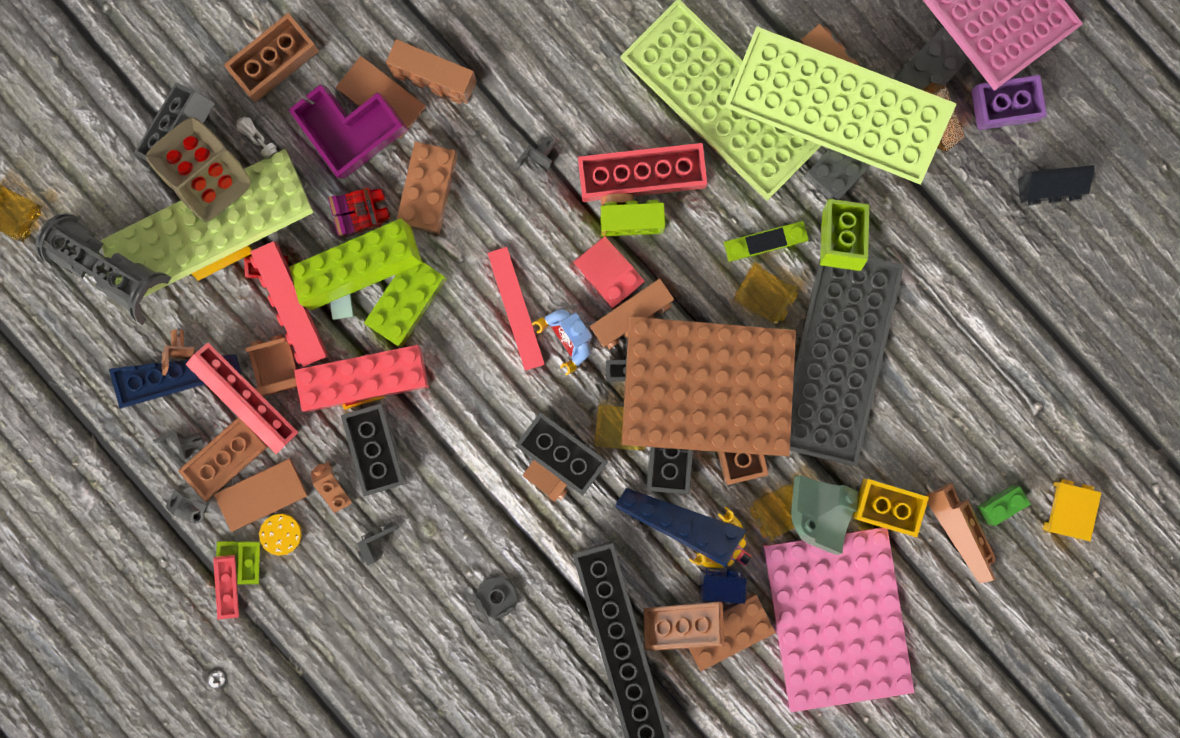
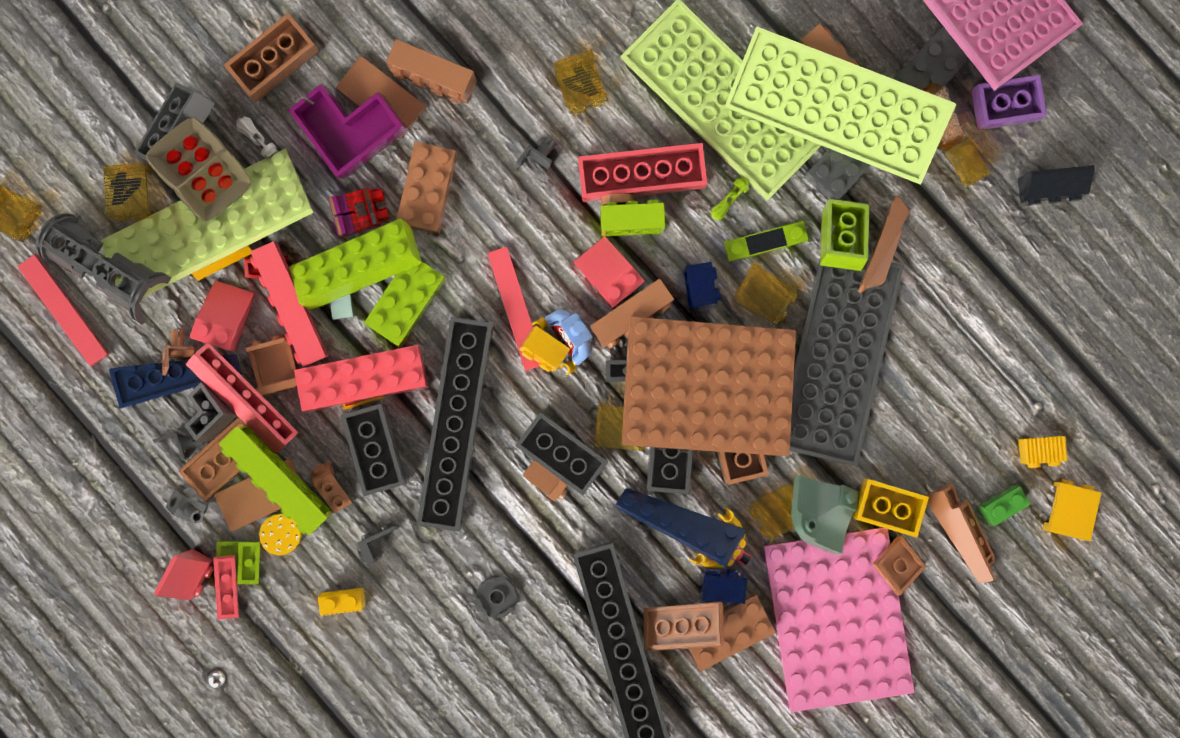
(63, 310): none -> coral tile
(127, 191): none -> clear yellow panel
(185, 576): none -> coral slope
(212, 414): none -> dark grey brick
(223, 316): none -> coral slope
(275, 478): none -> lime brick
(341, 601): none -> yellow brick
(455, 424): none -> dark grey brick
(543, 349): none -> yellow brick
(580, 82): none -> clear yellow panel
(701, 286): none -> clear blue brick
(719, 211): none -> lime piece
(885, 245): none -> nougat wedge
(899, 565): none -> nougat tile
(967, 163): none -> clear yellow brick
(1043, 450): none -> yellow brick

